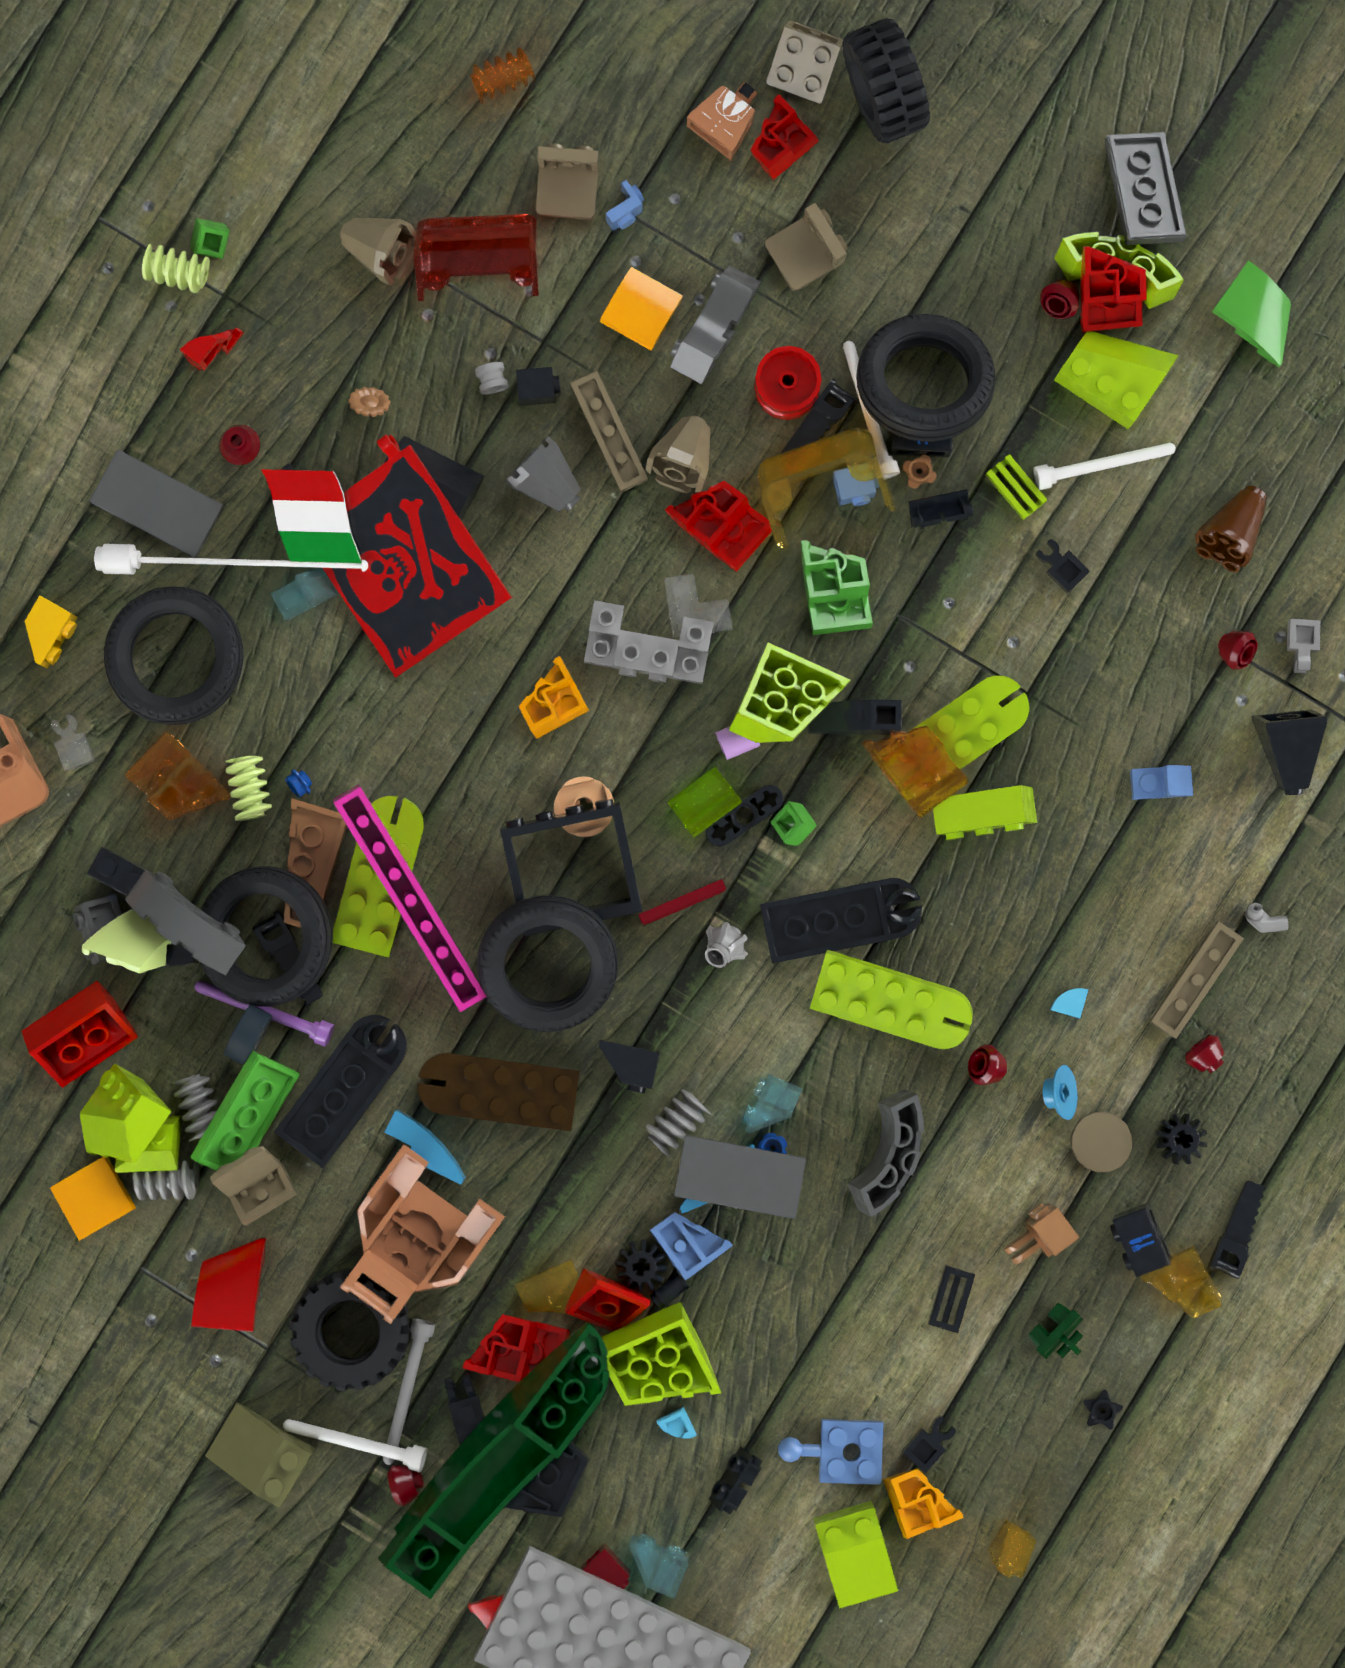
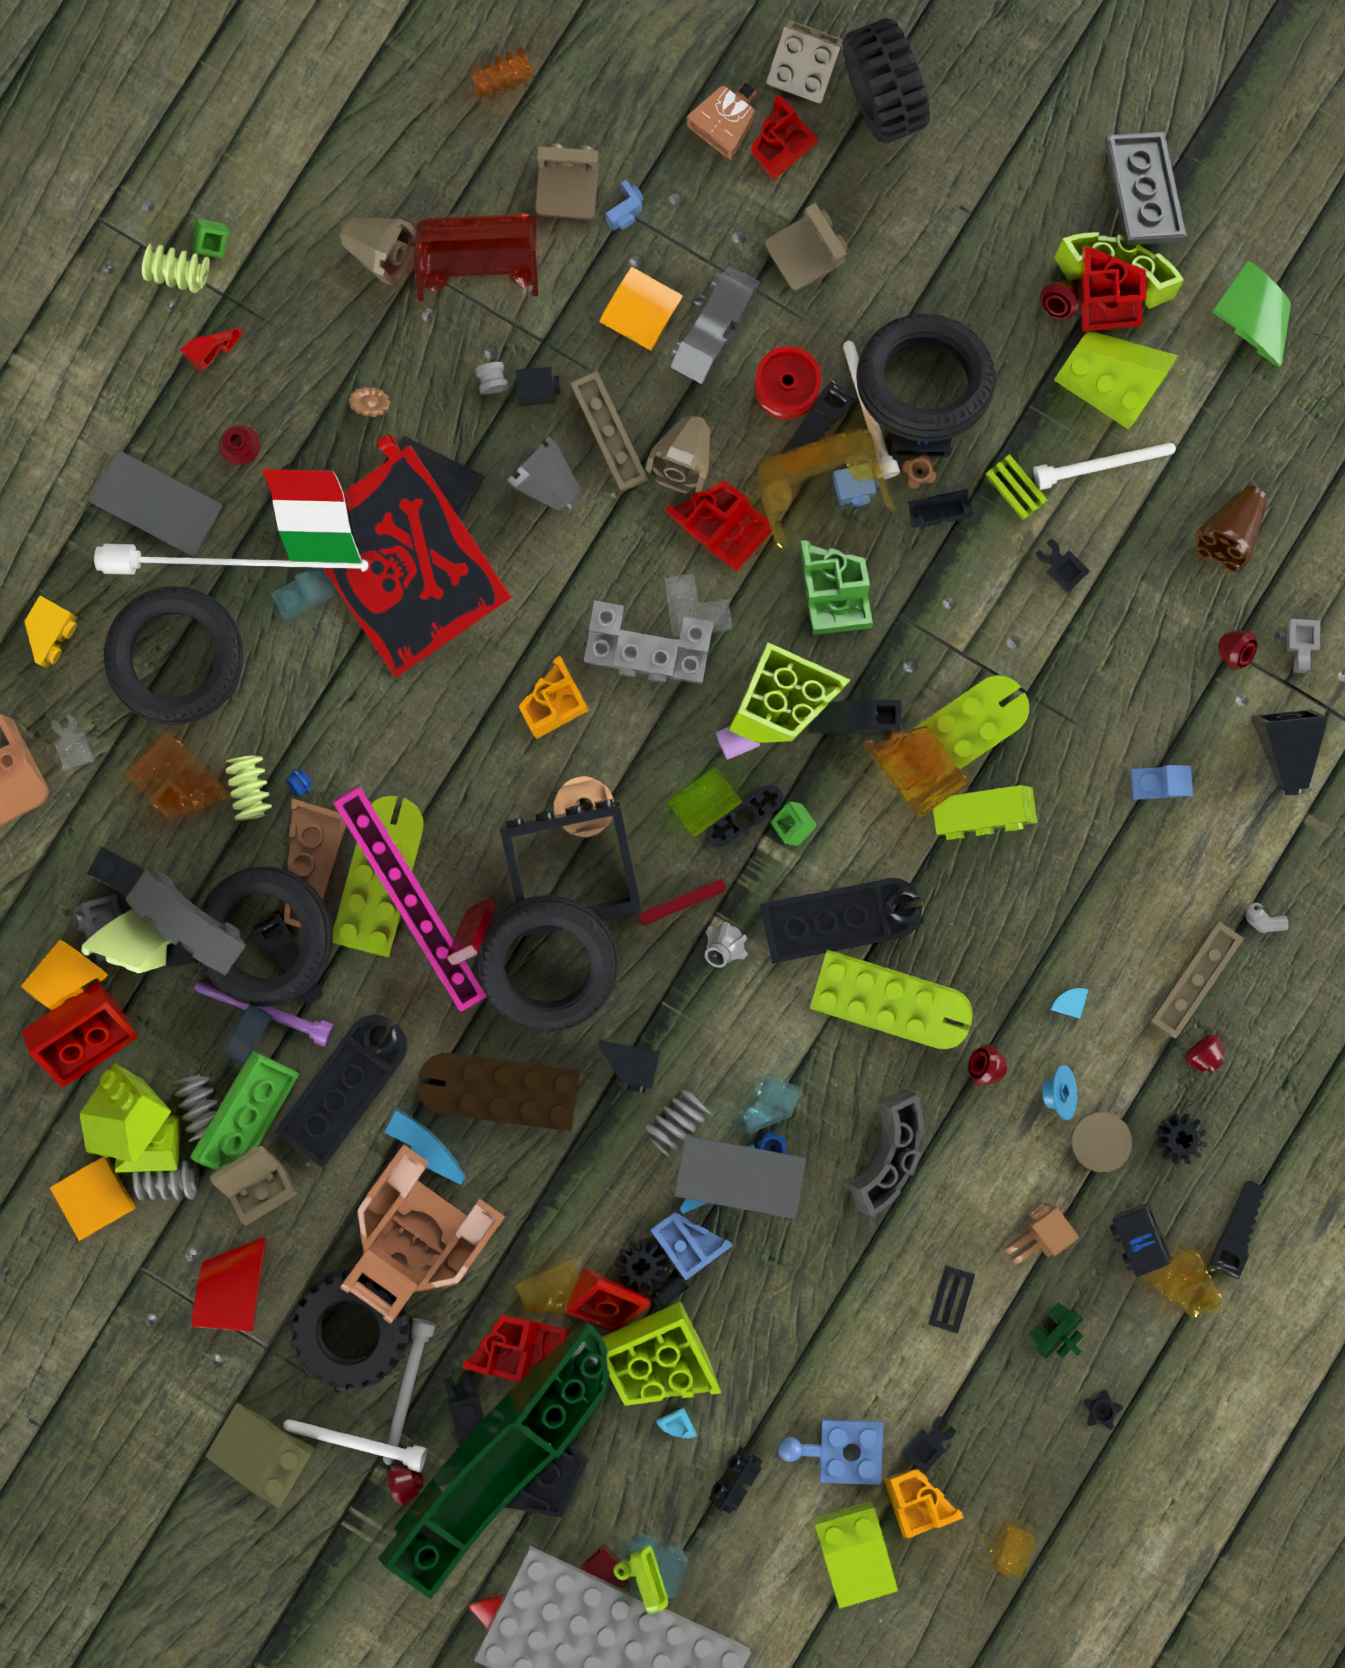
(61, 976): none -> light orange slope
(471, 931): none -> dark red tile
(650, 1583): none -> lime piece

